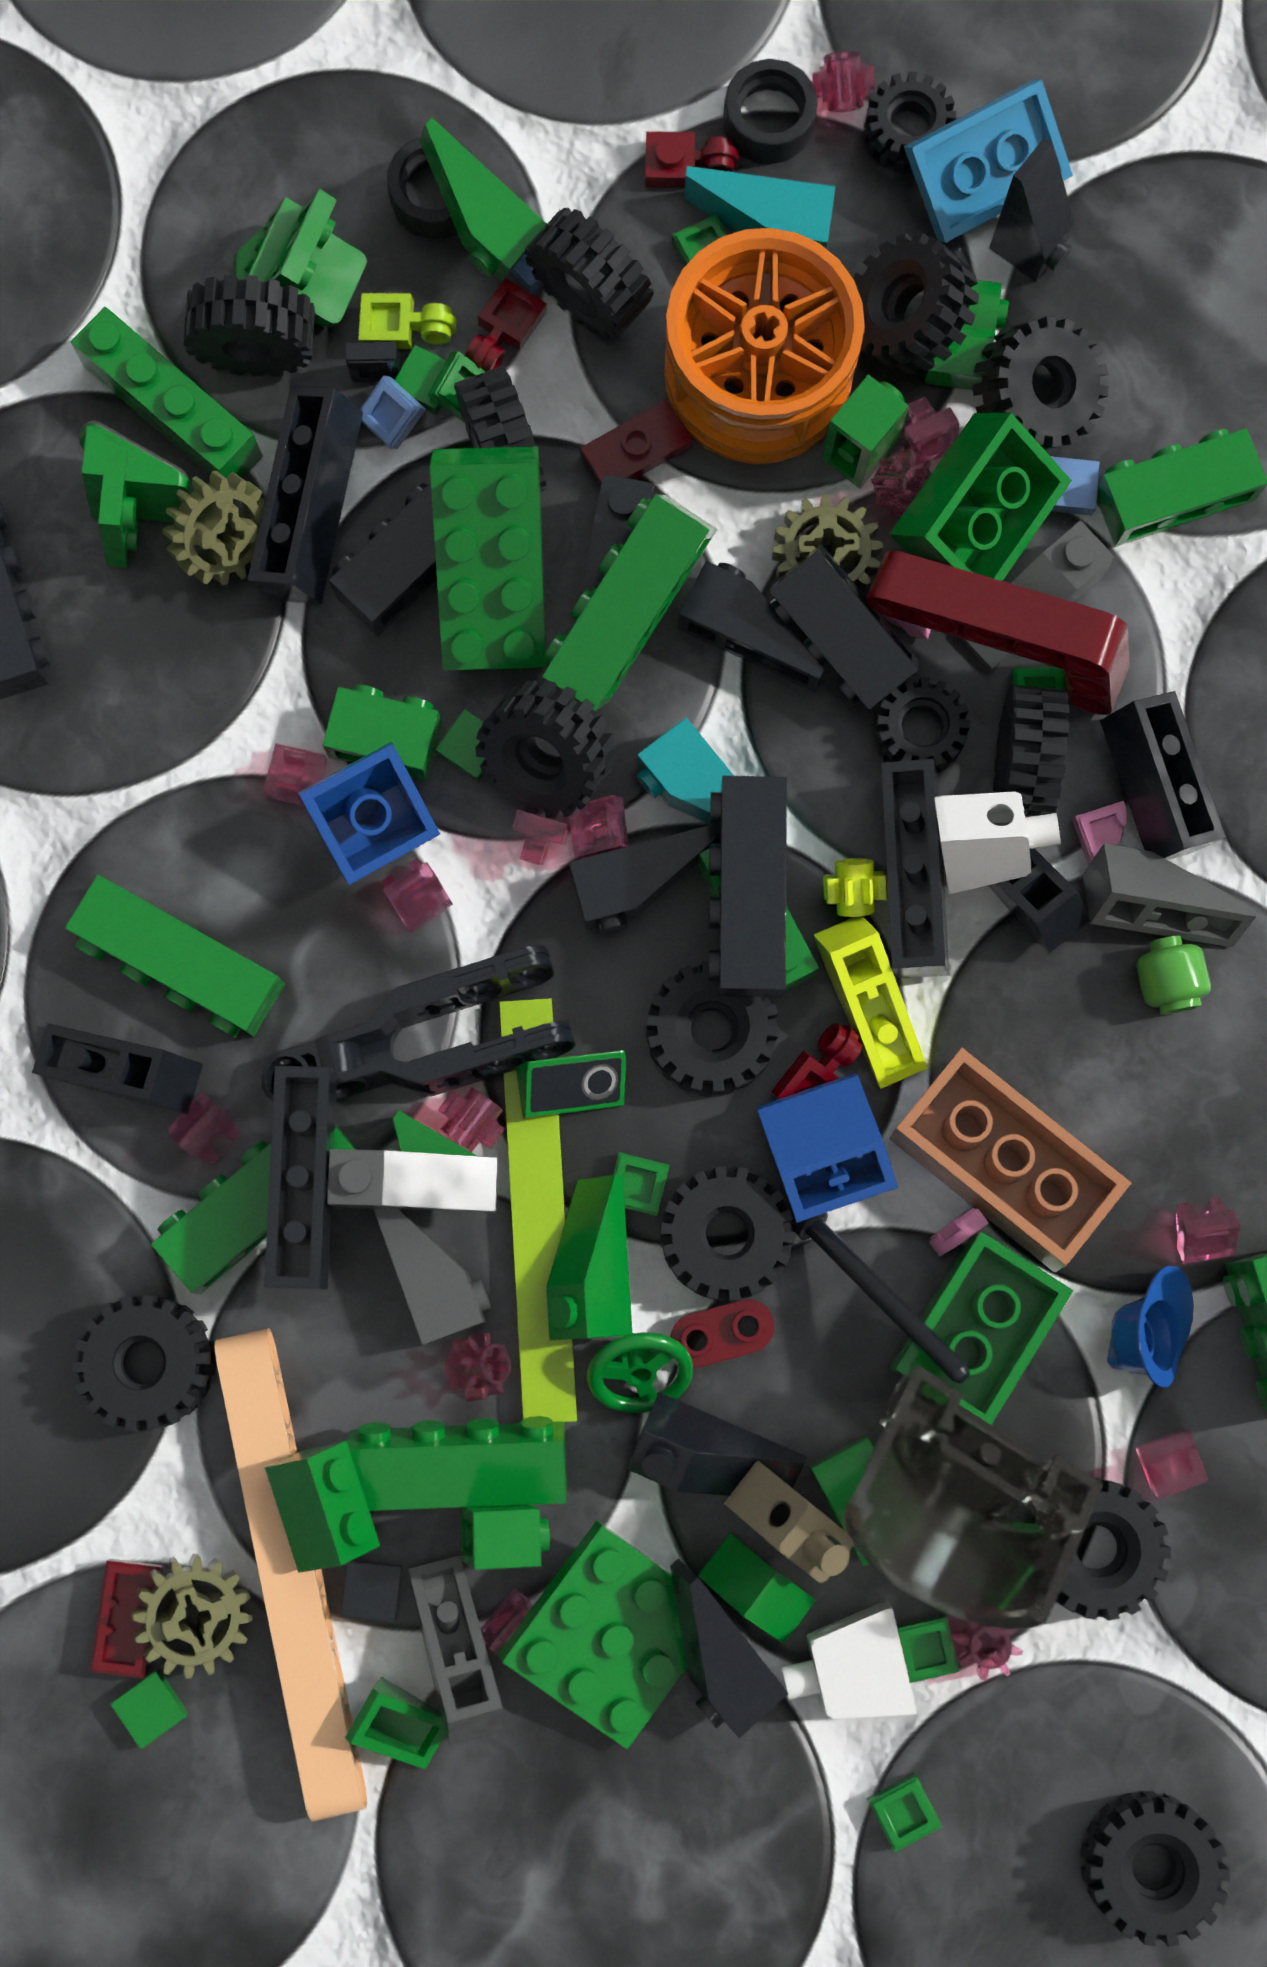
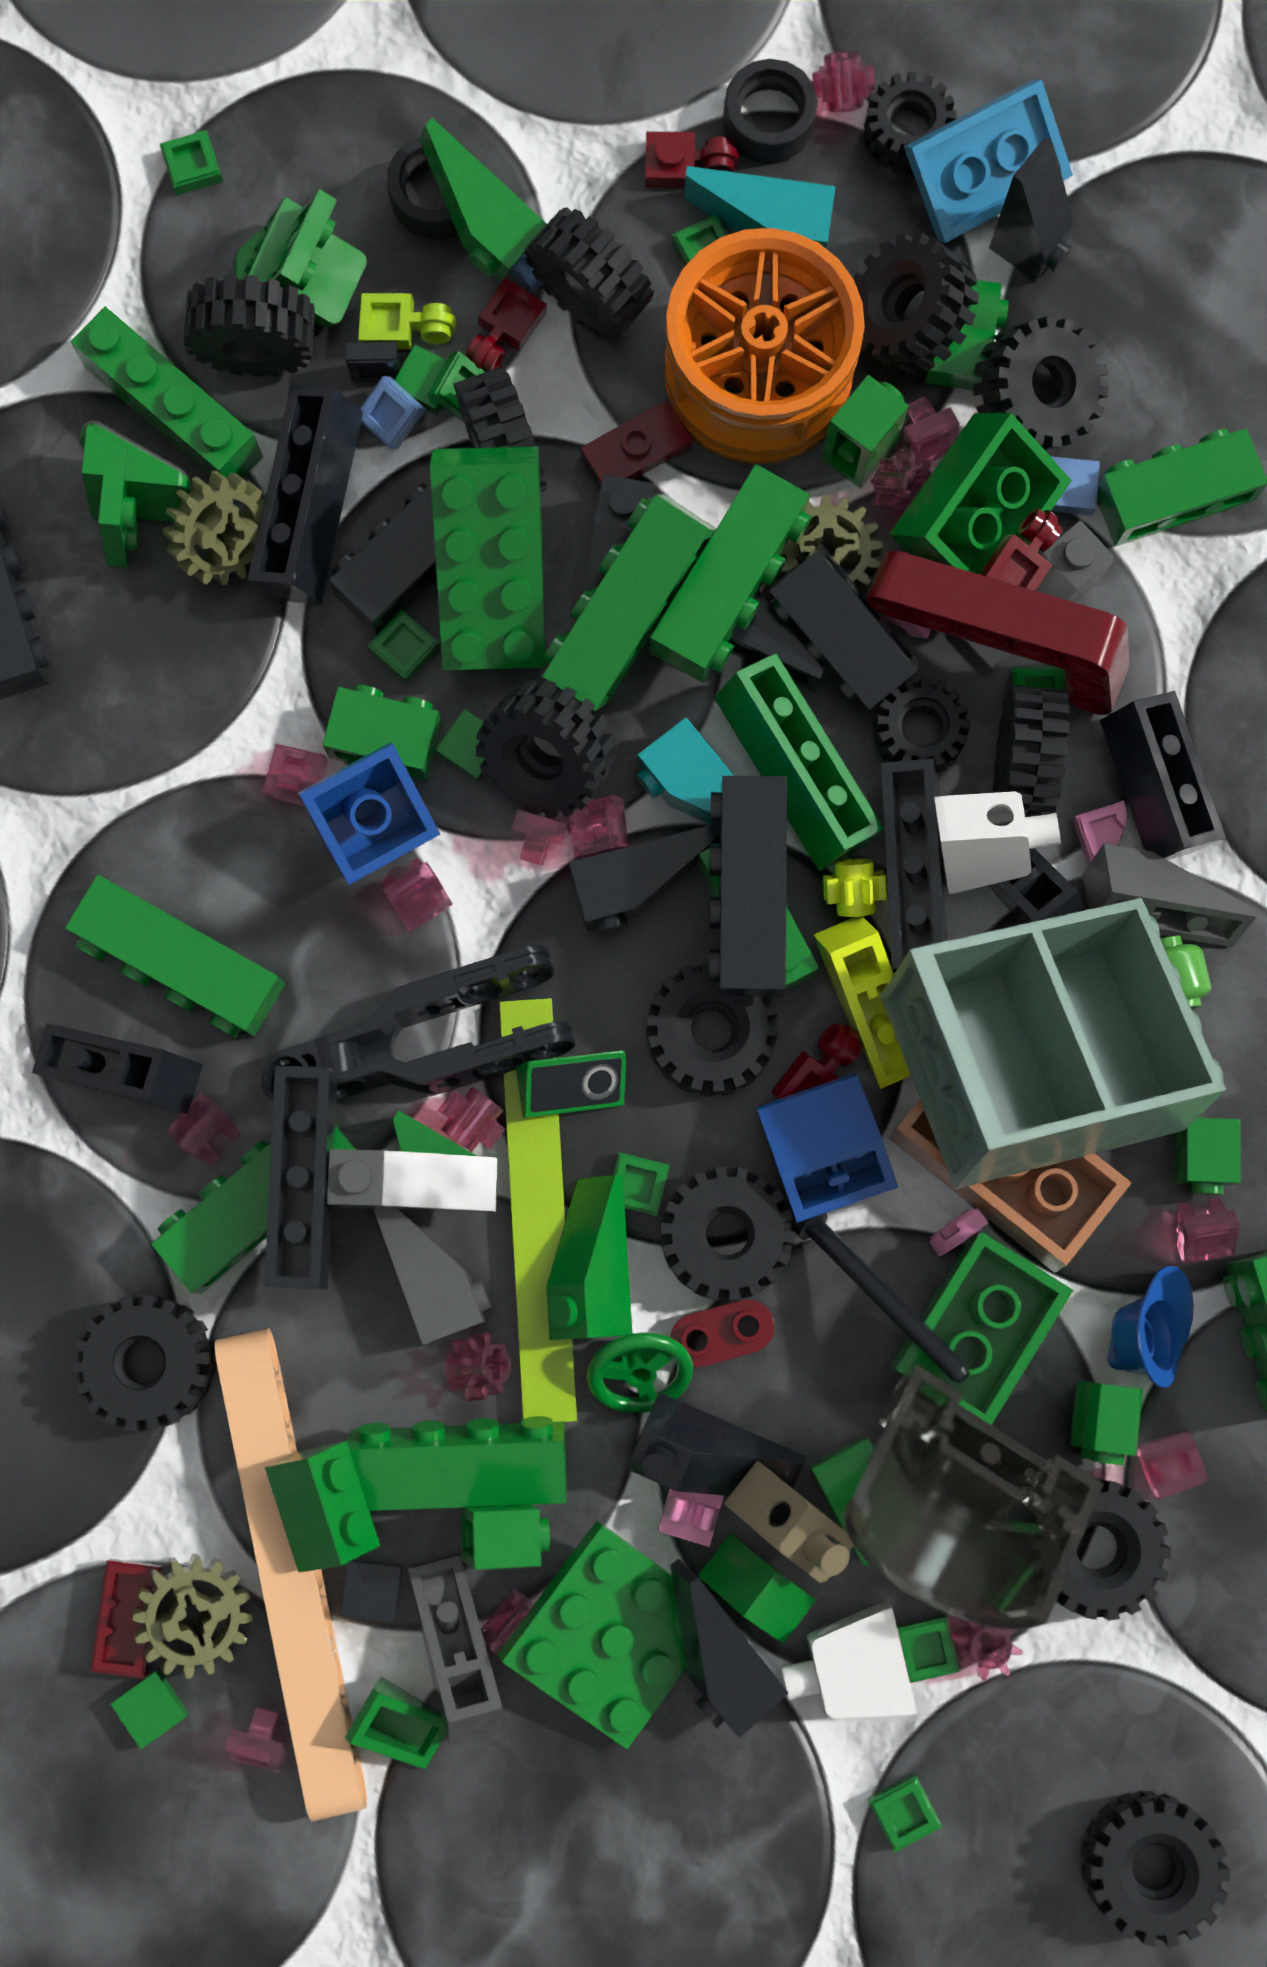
(191, 162): none -> green tile
(258, 1744): none -> clear pink tile
(404, 646): none -> green tile
(690, 1516): none -> bright pink tile
(730, 574): none -> green brick
(790, 743): none -> green brick
(1017, 559): none -> dark red plate
(1050, 1041): none -> sand green container
(1106, 1421): none -> green brick
(1209, 1155): none -> green brick

